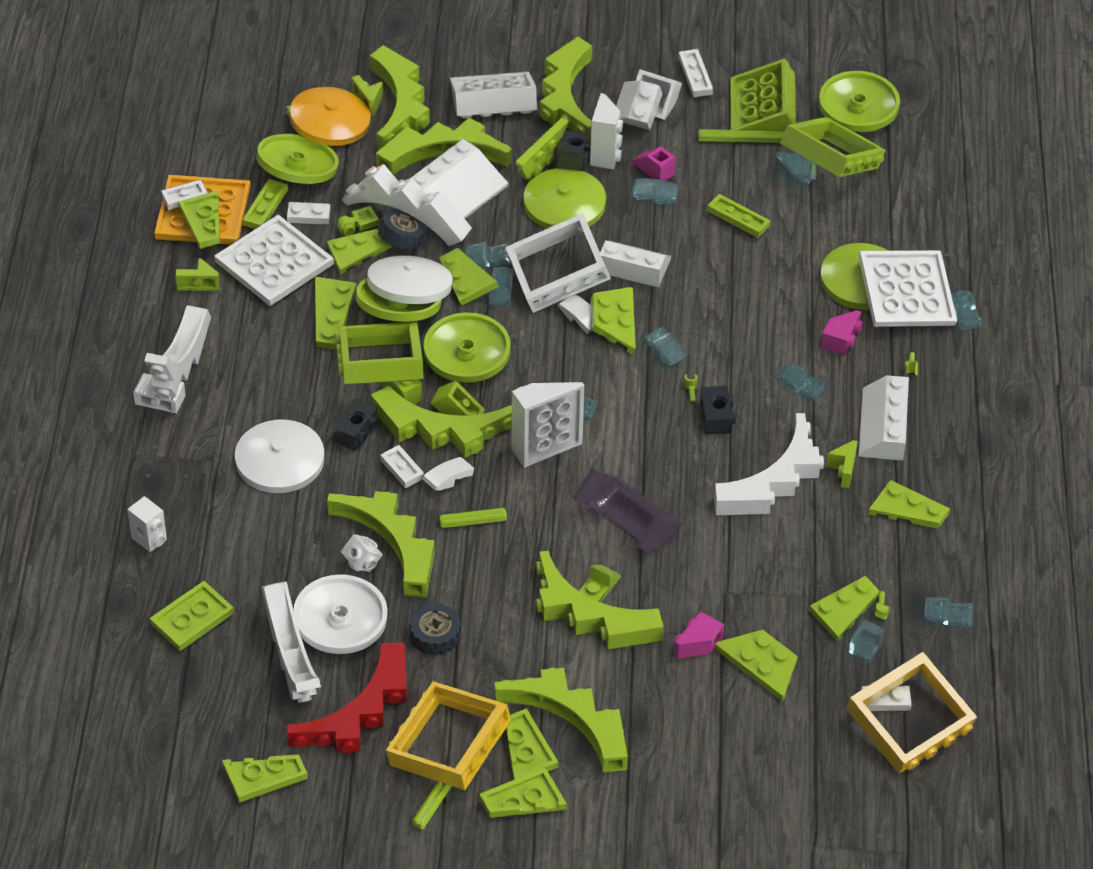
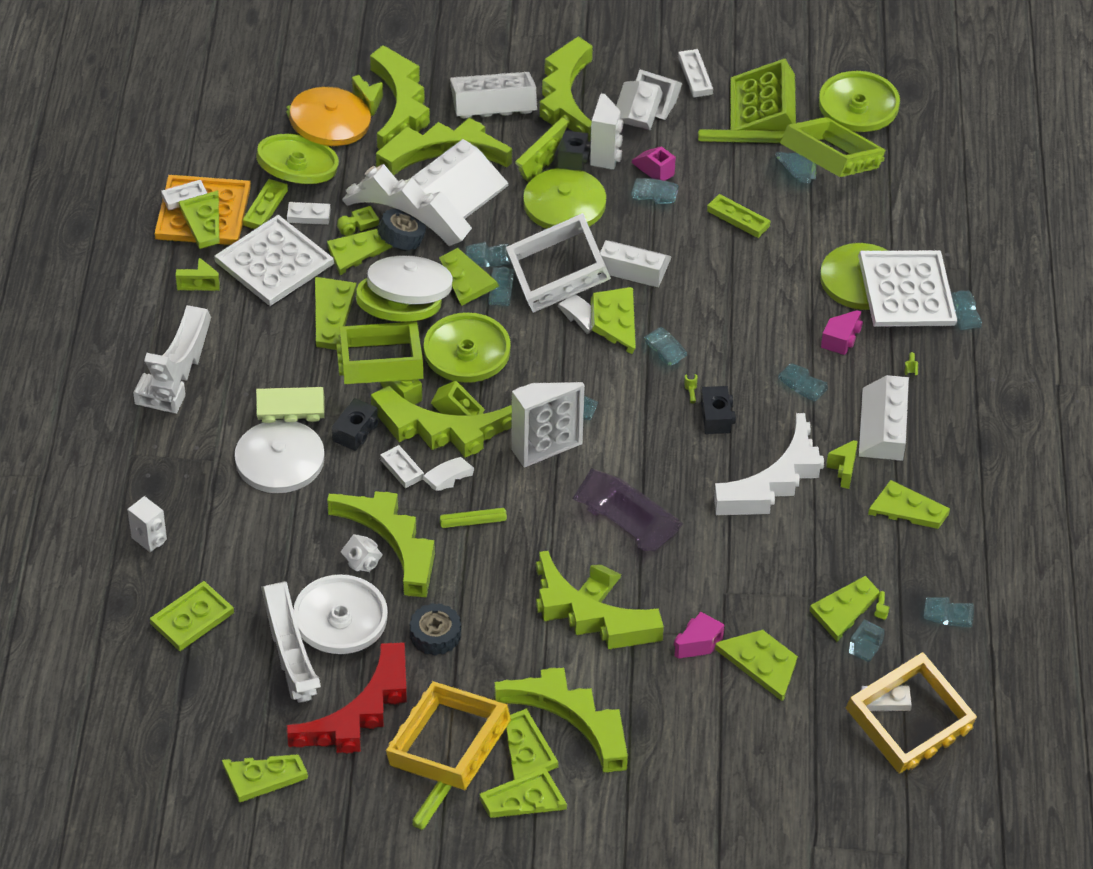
(290, 404): none -> yellowish green slope

